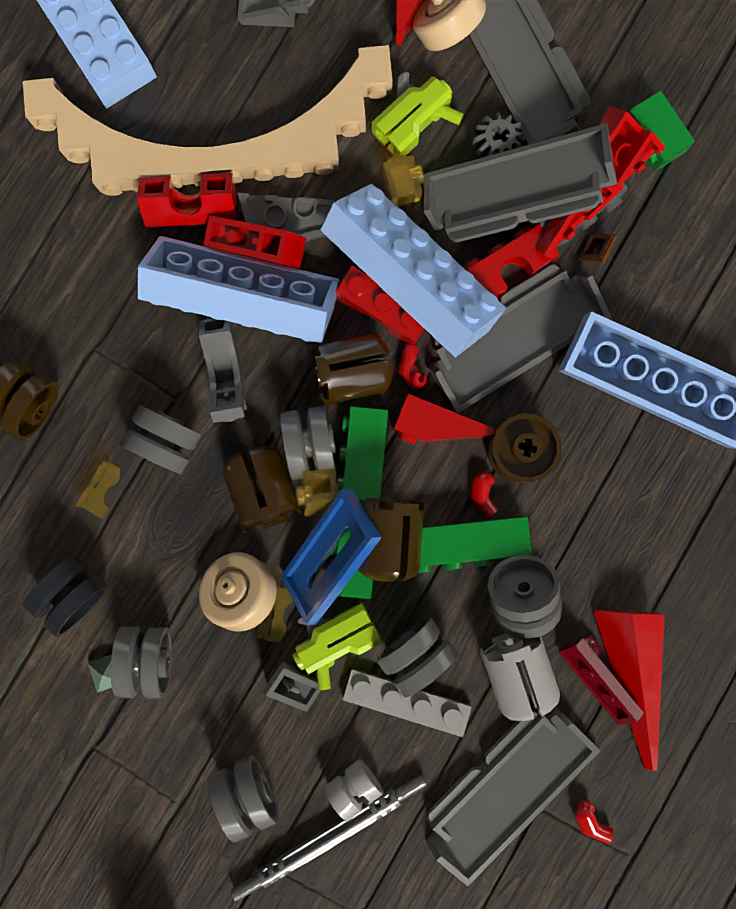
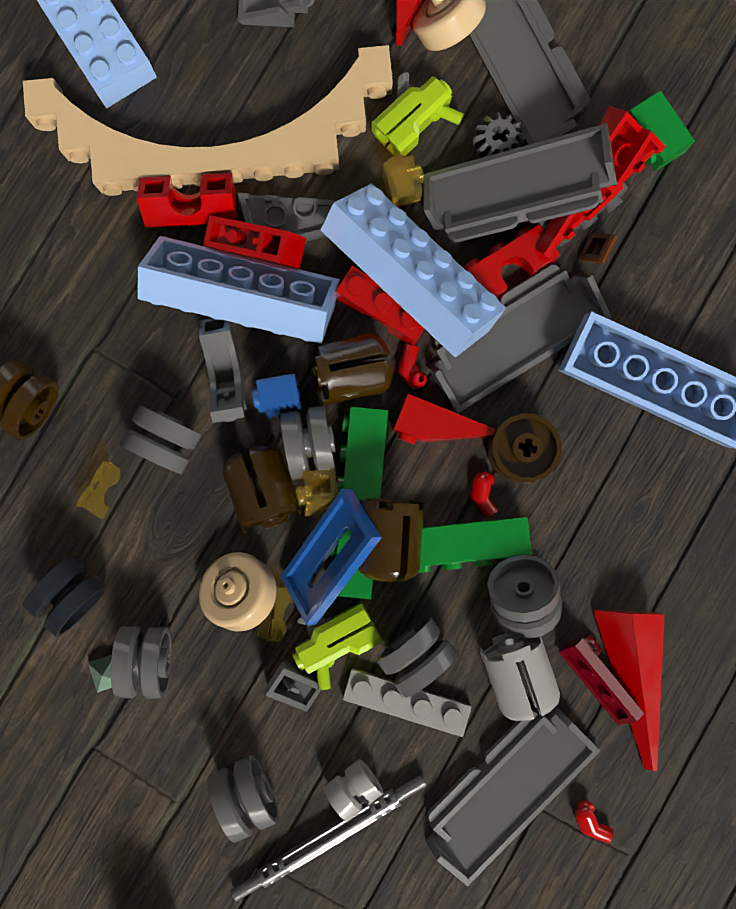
(278, 395): none -> blue brick

